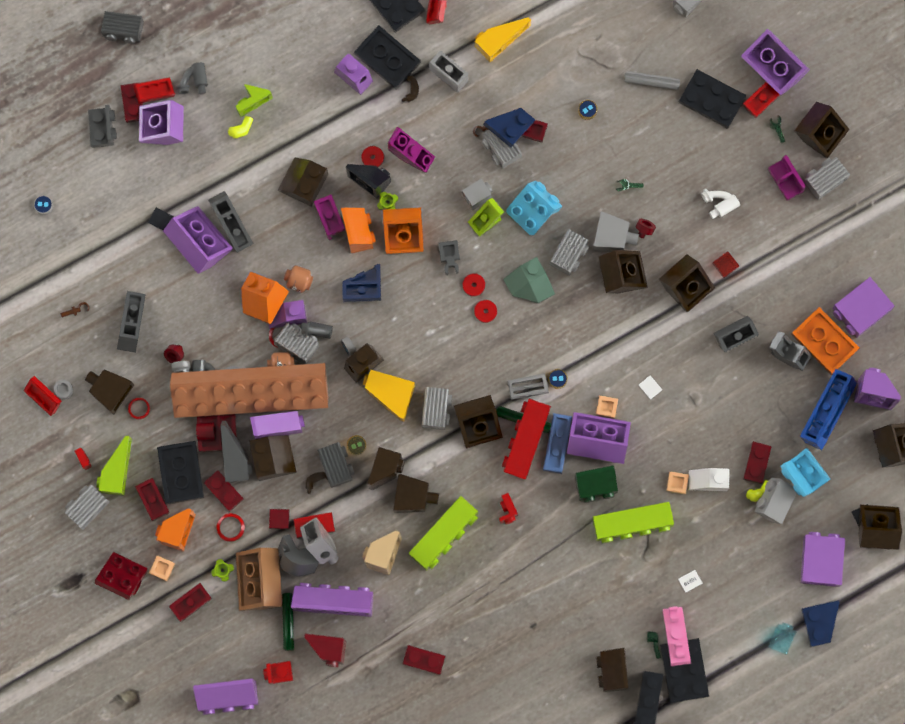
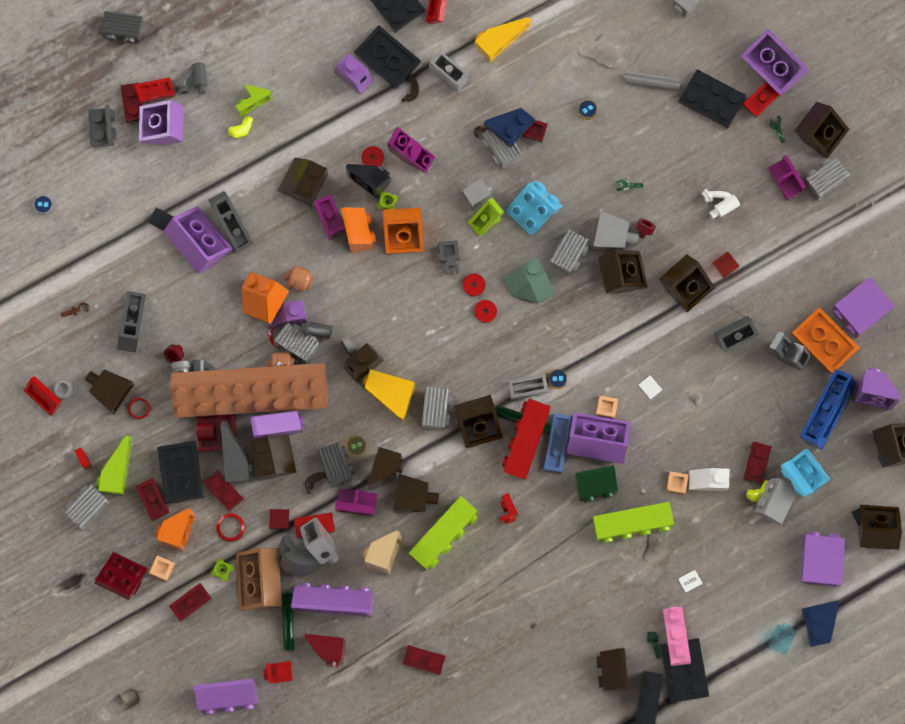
(356, 502): none -> magenta panel
(364, 286): dark blue wing -> none

